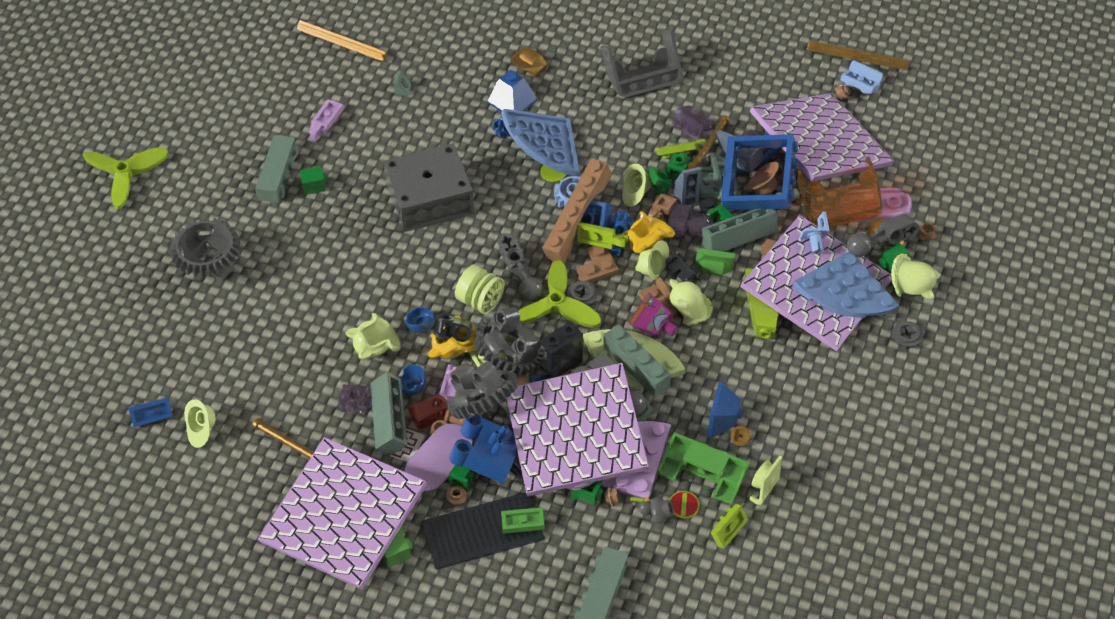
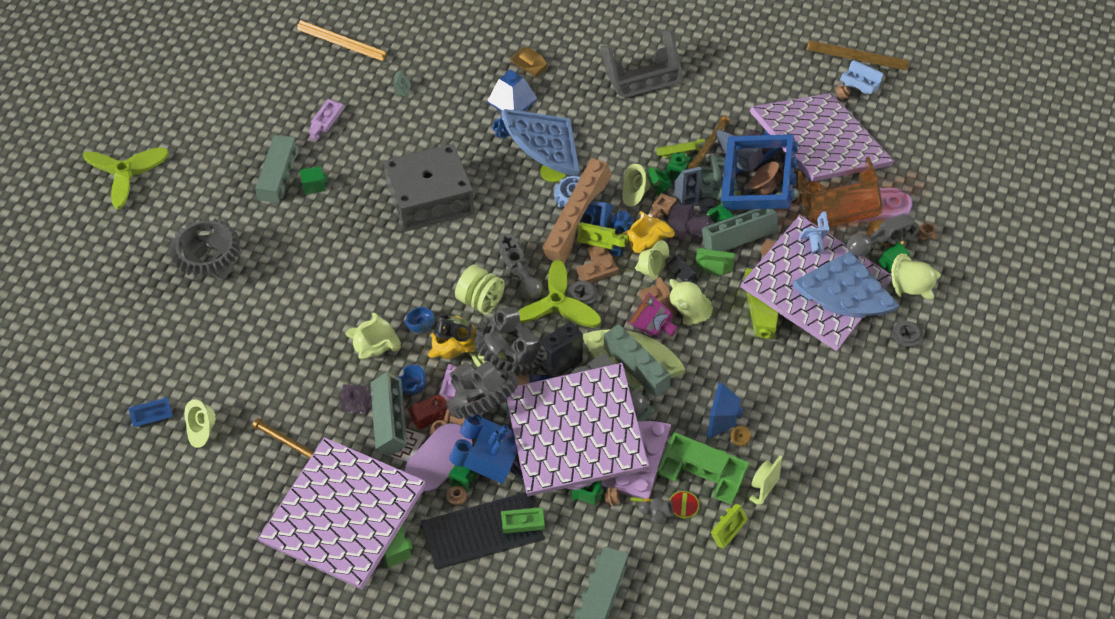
(692, 122): clear purple bracket -> none

